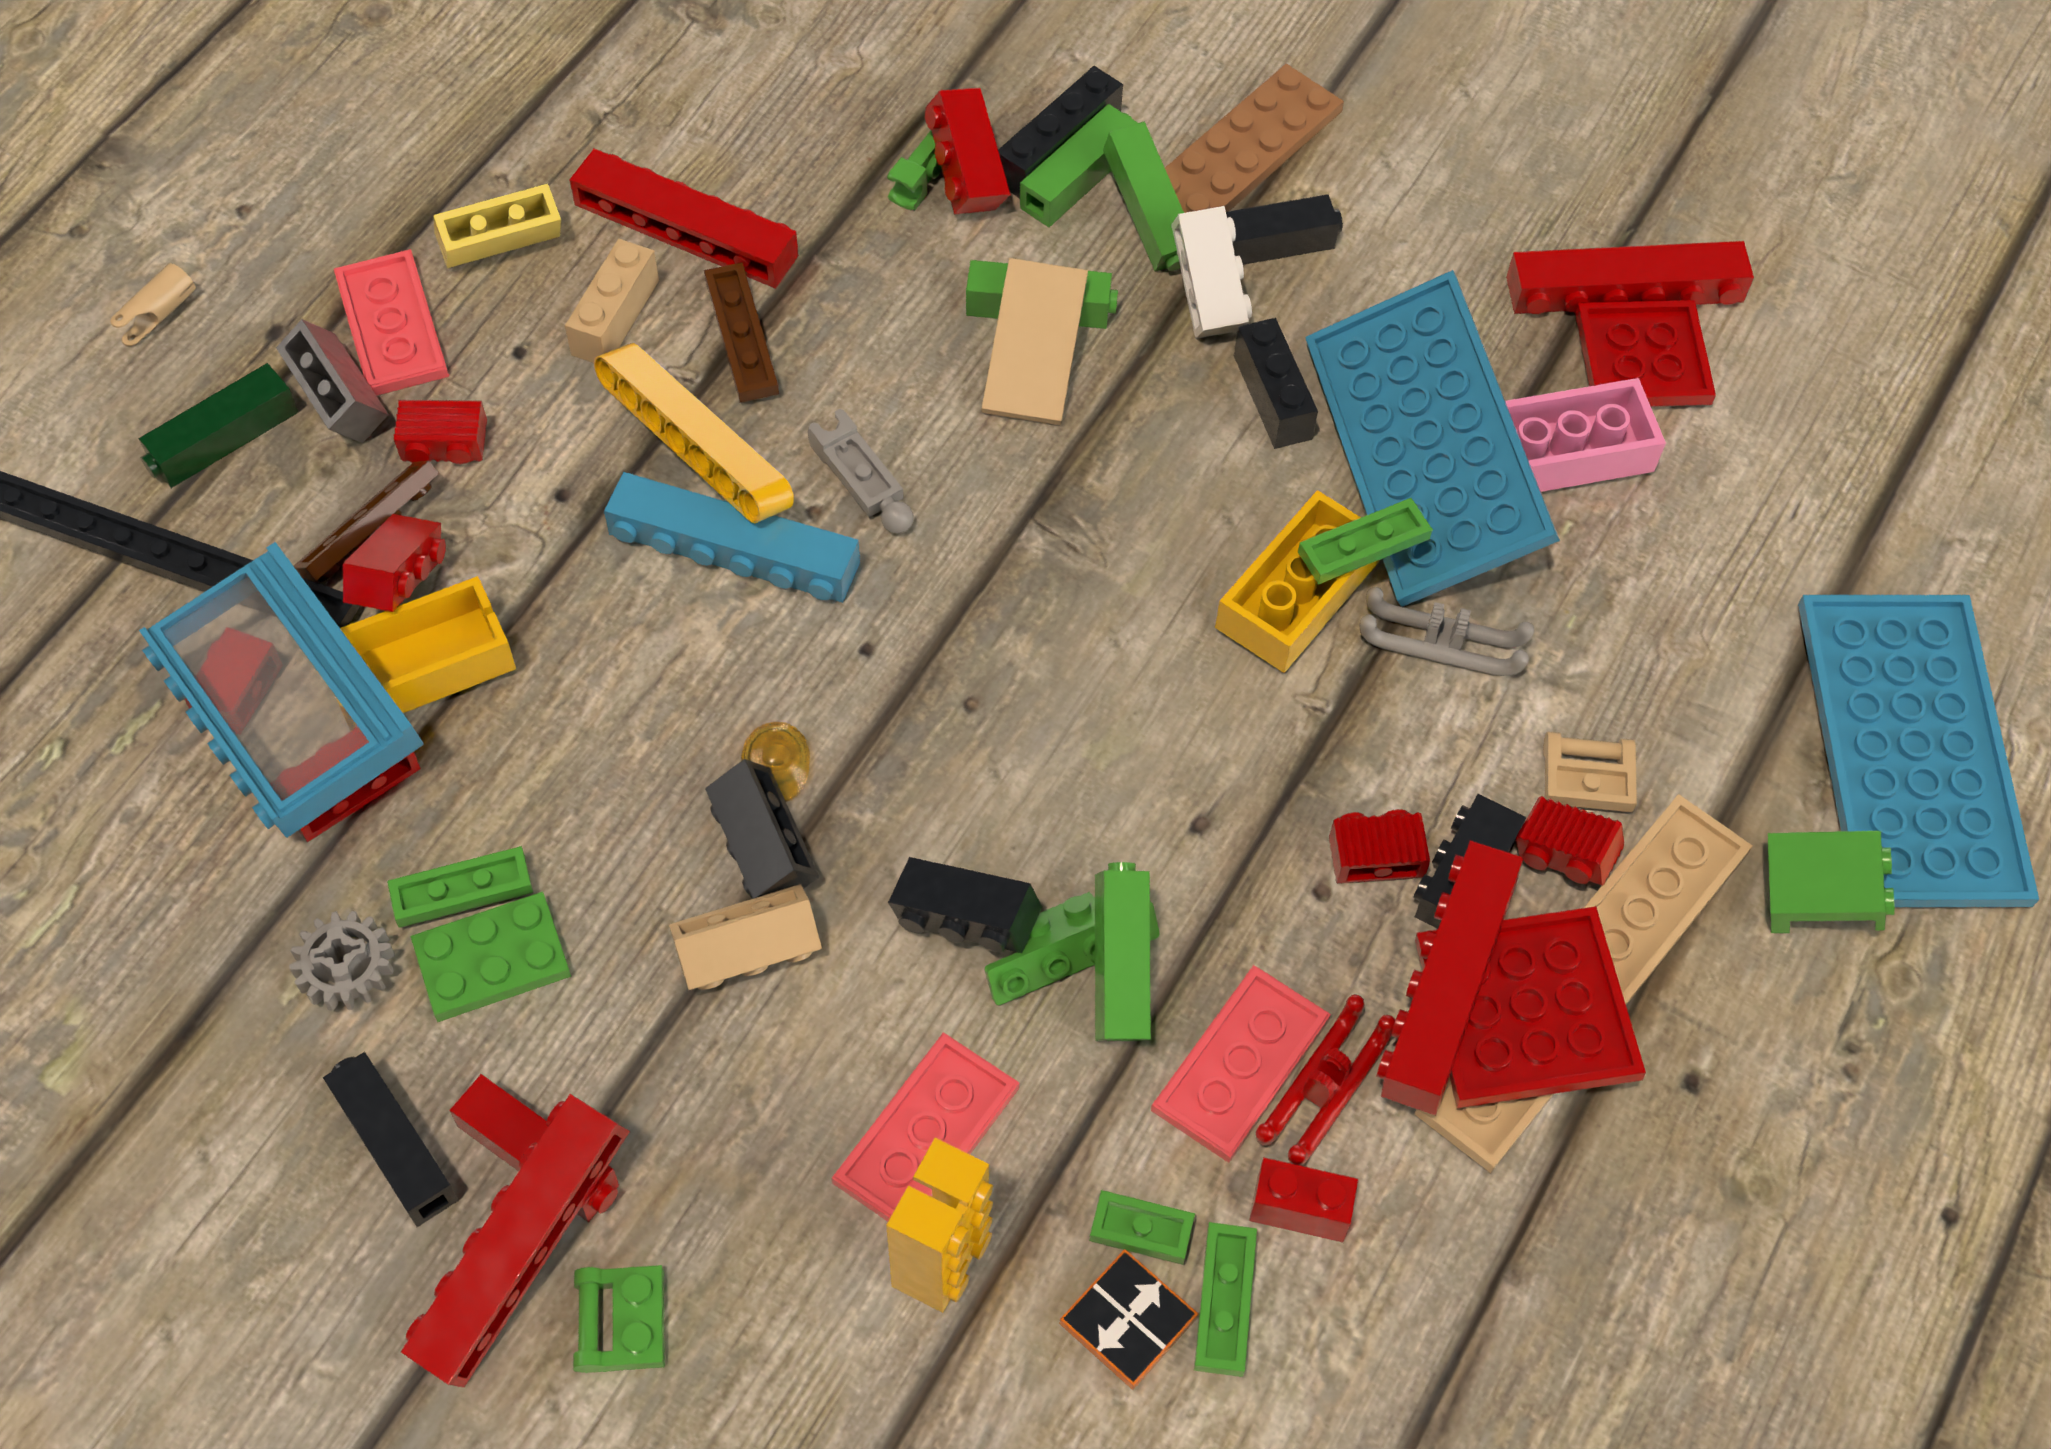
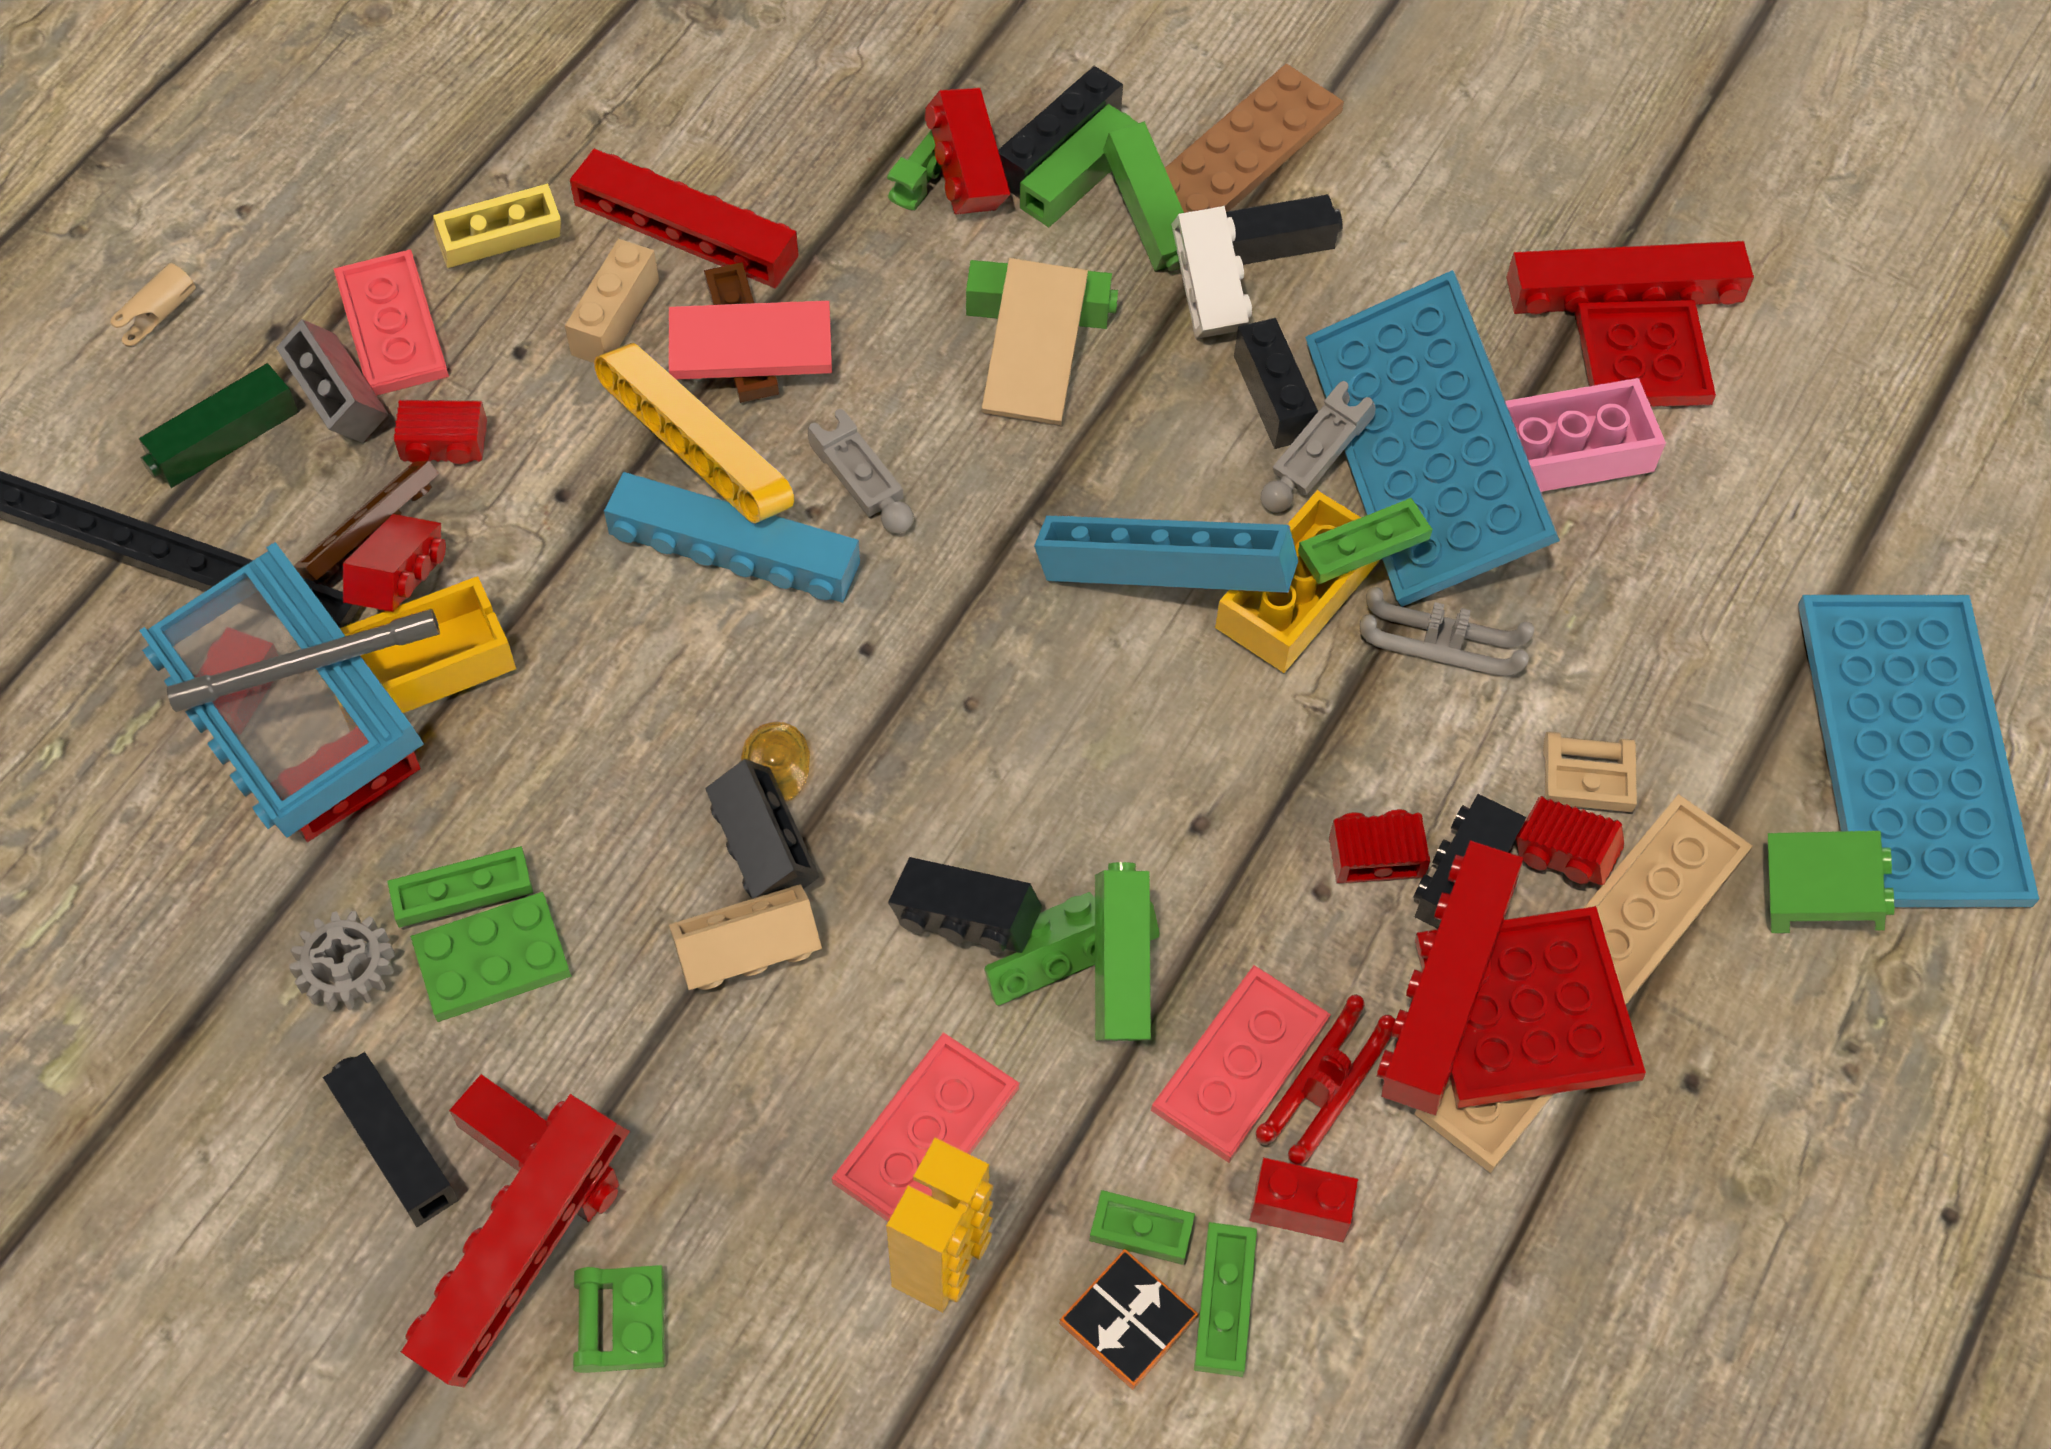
(211, 687): none -> dark grey piece
(750, 340): none -> coral tile
(1167, 553): none -> dark azure brick
(1317, 447): none -> light grey plate

